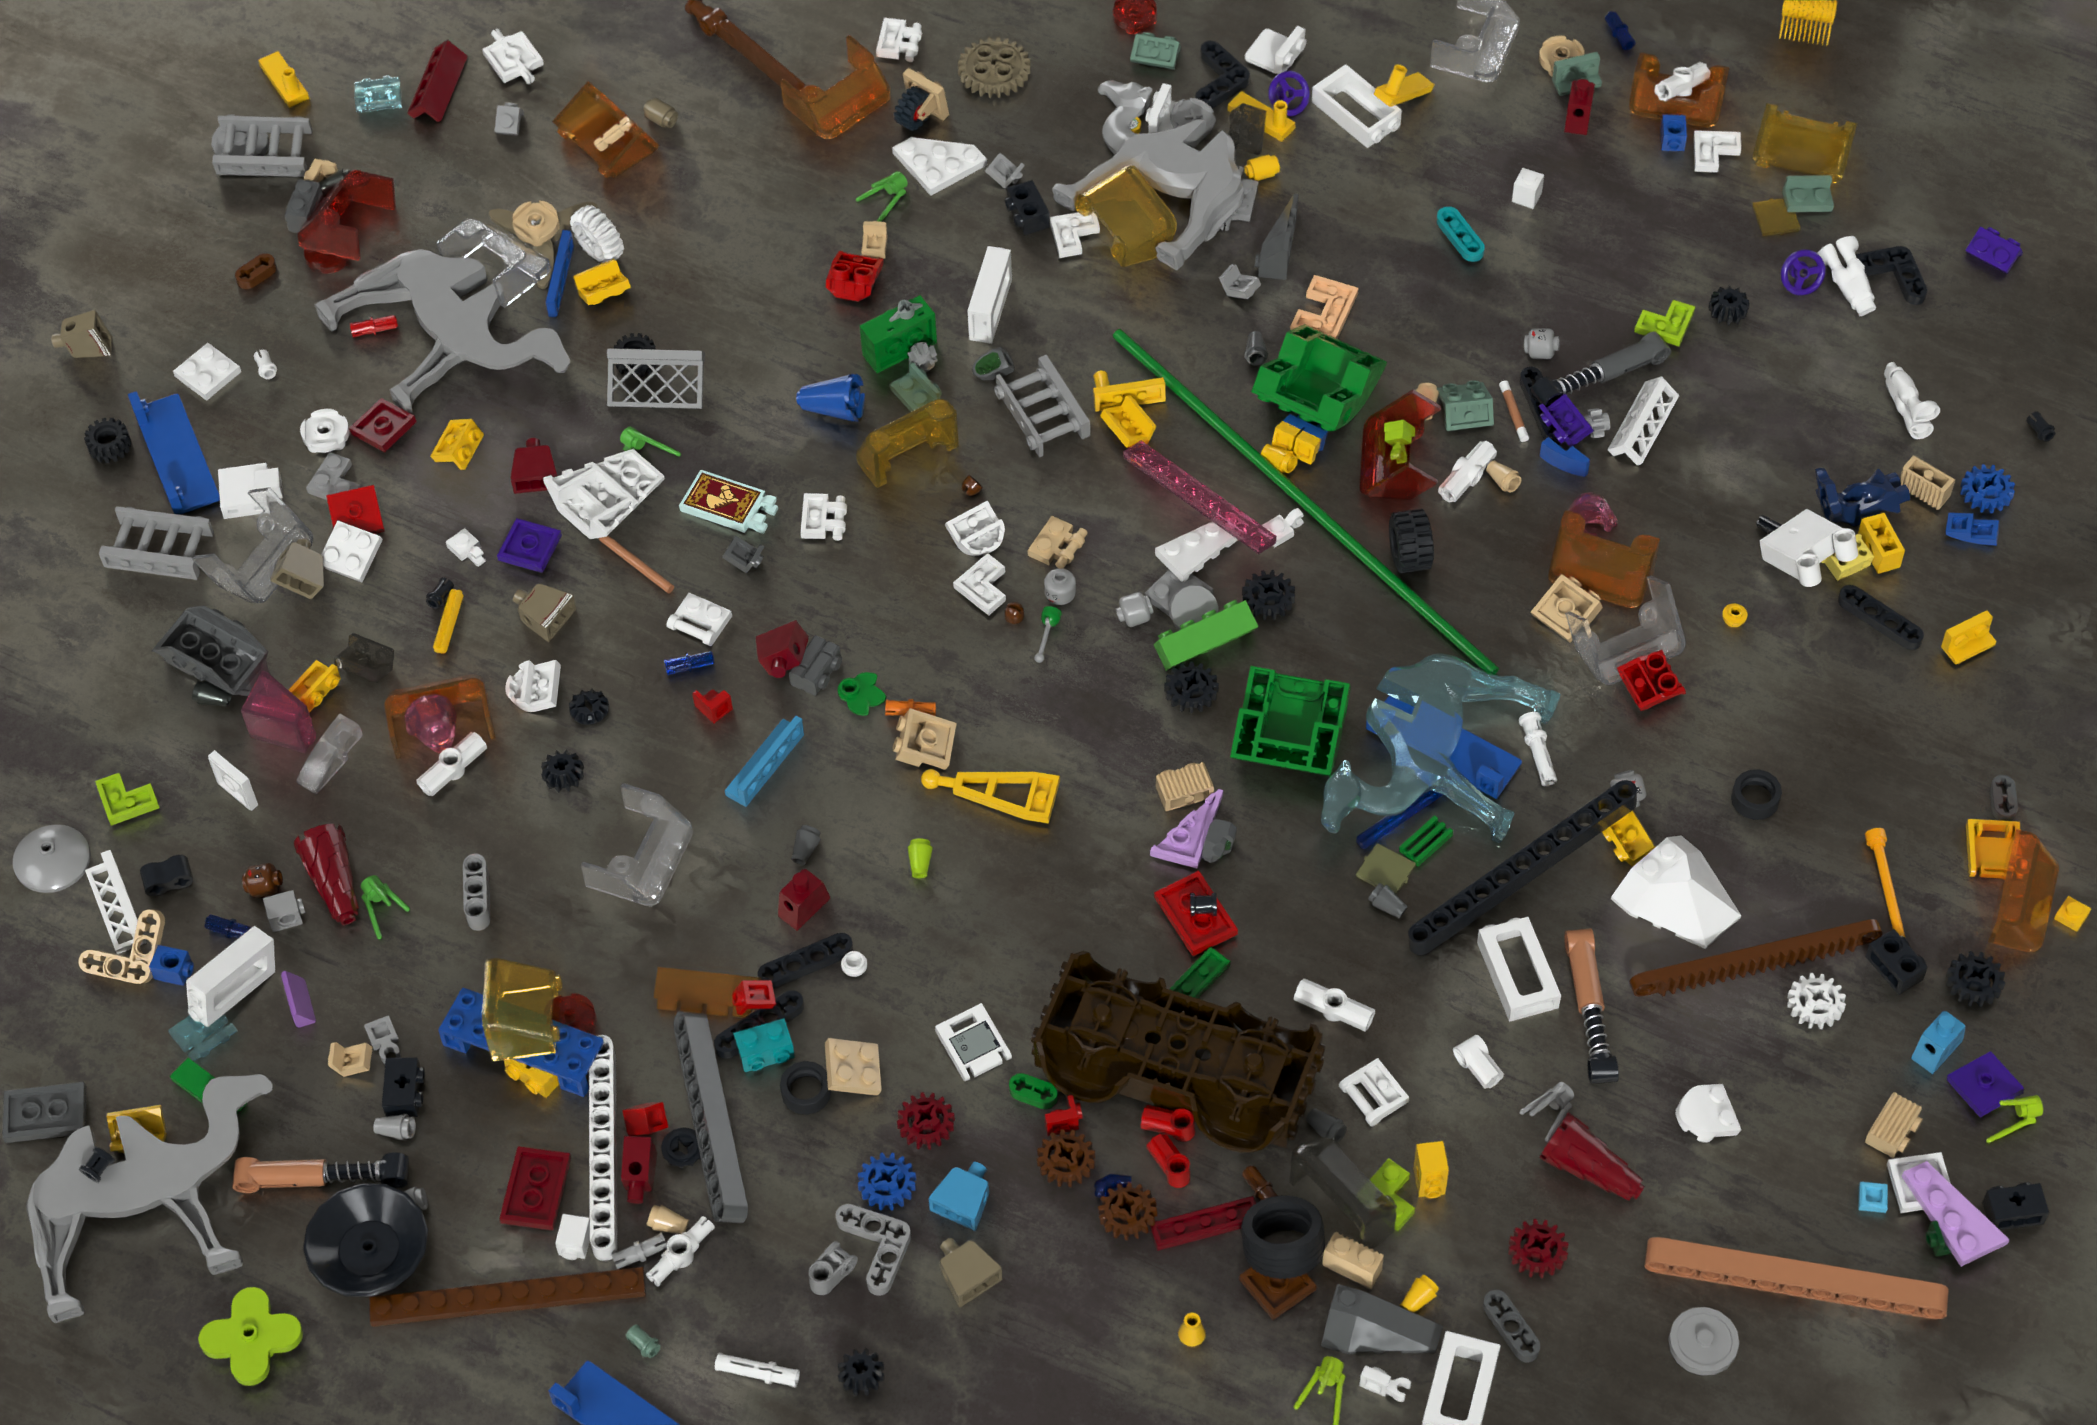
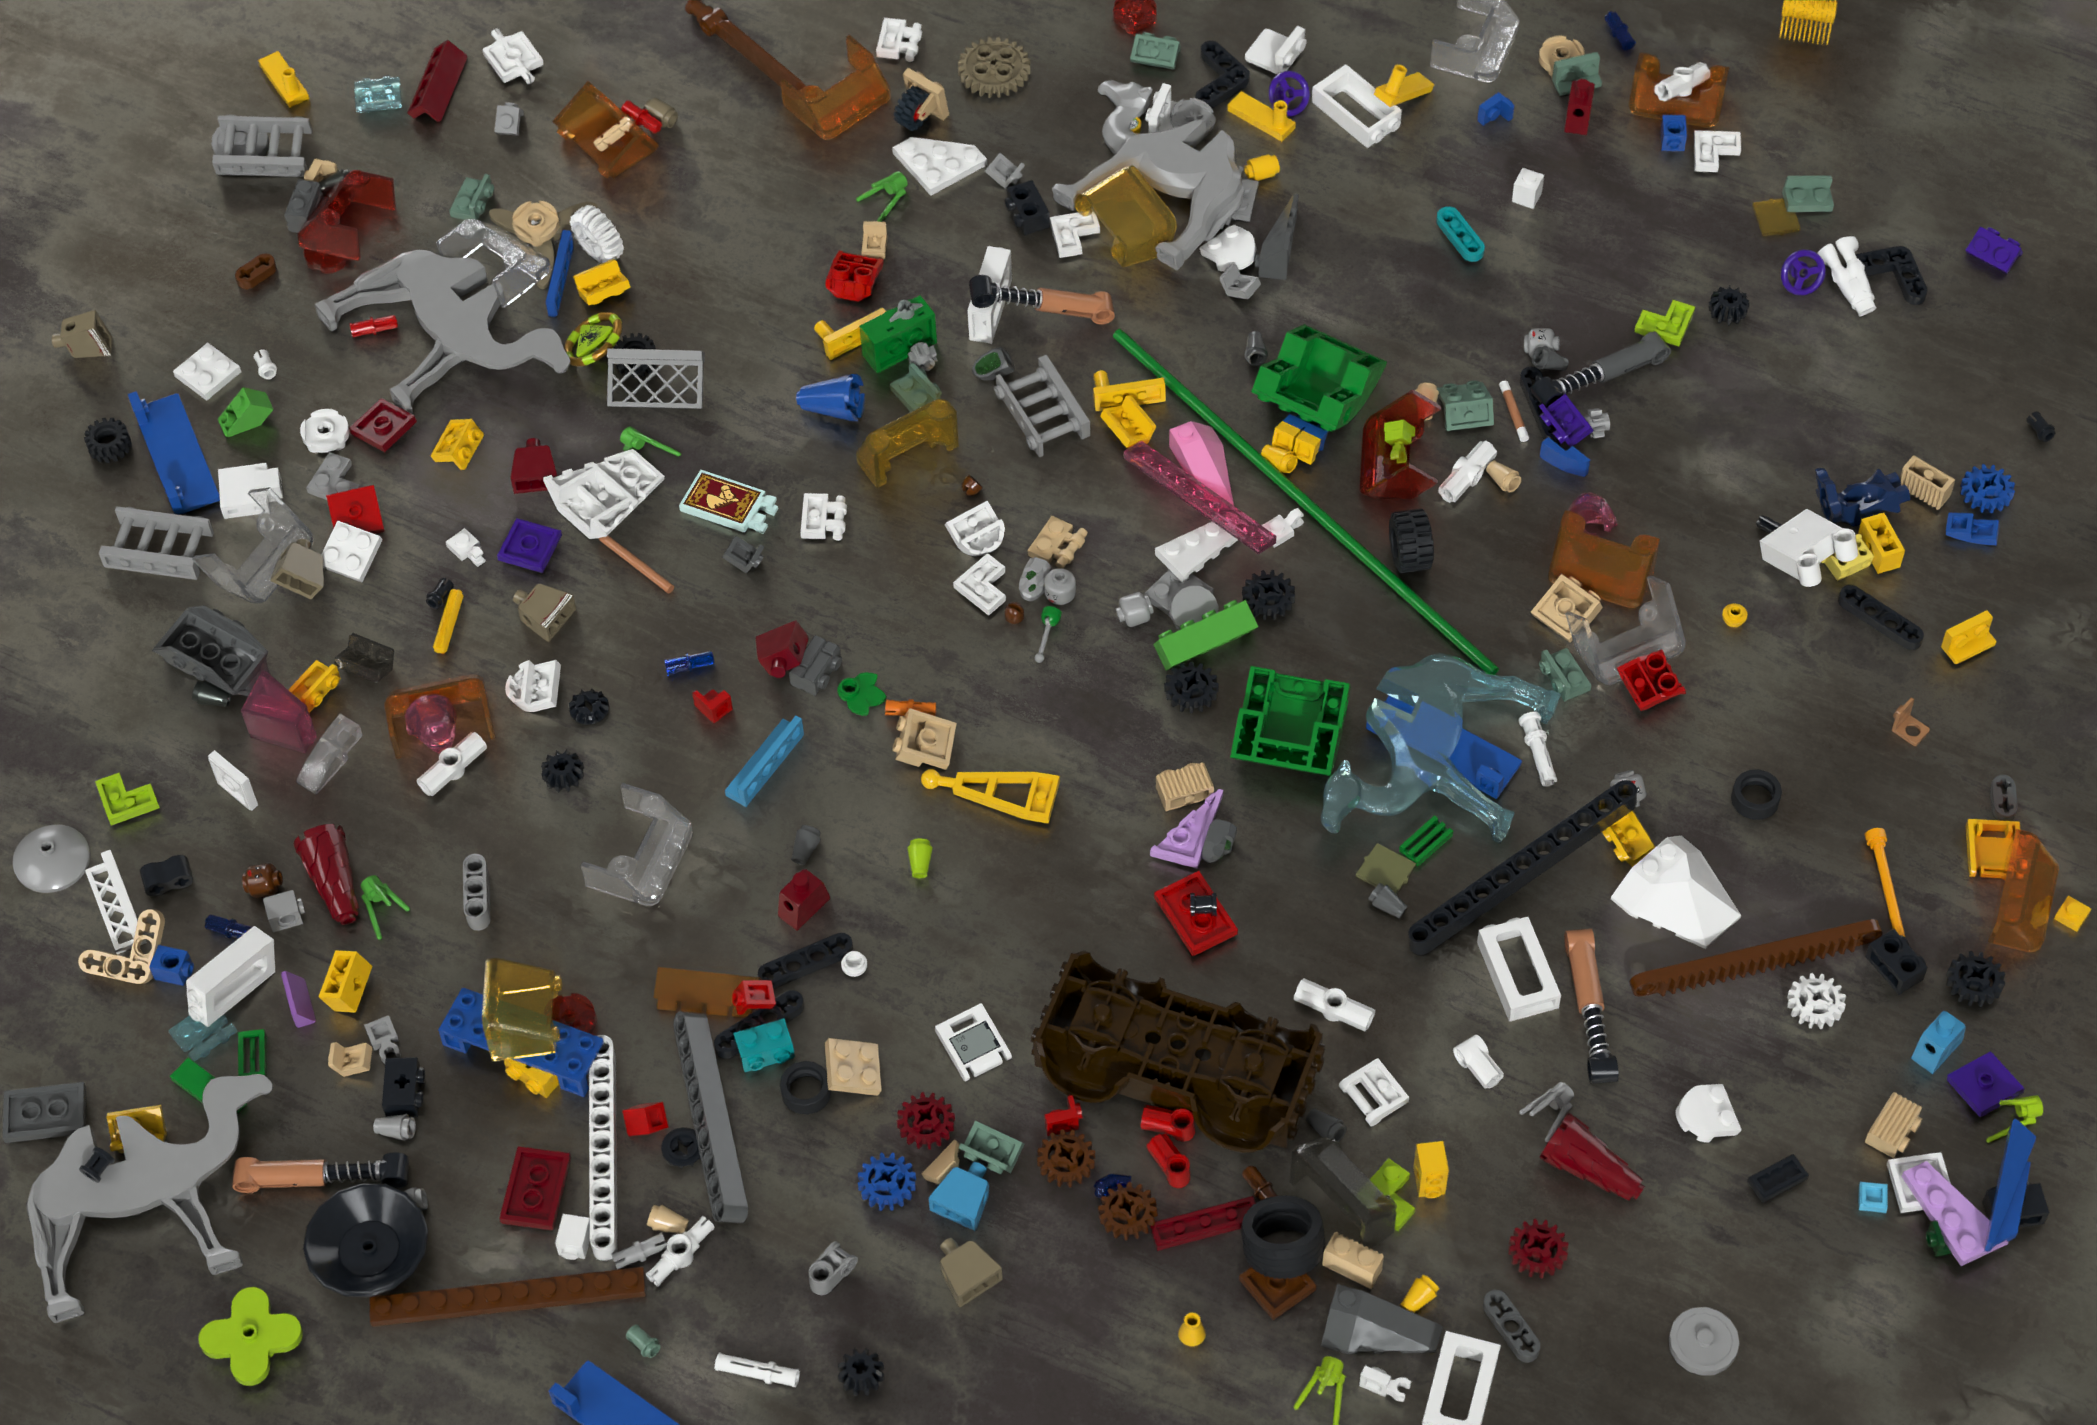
(245, 412): none -> bright green slope
(262, 1052): none -> green tile
(345, 981): none -> yellow brick
(472, 198): none -> sand green bracket
(593, 338): none -> piece
(638, 1167): dark red torso -> none
(641, 117): none -> red axle
(703, 614): white plate -> none
(844, 339): none -> yellow piece
(887, 1242): light grey beam -> none
(943, 1164): none -> tan tile
(993, 1147): none -> sand green bracket
(1032, 580): none -> light grey rock
(1033, 1090): green beam -> none
(1094, 306): none -> piece
(1201, 456): none -> bright pink wedge
(1202, 974): green tile -> none
(1231, 247): none -> white slope
(1247, 128): clear smoke bracket -> none
(1338, 300): light nougat plate -> none
(1389, 823): clear blue axle -> none
(1494, 107): none -> blue bracket
(1548, 359): none -> dark grey cone
(1564, 674): none -> sand green bracket
(1642, 414): white fence -> none
(1778, 1178): none -> black plate
(1797, 1278): nougat beam -> none
(1803, 144): clear yellow windscreen -> none
(1904, 719): none -> medium nougat bracket
(1906, 398): white piece -> none
(2010, 1186): none -> blue wedge

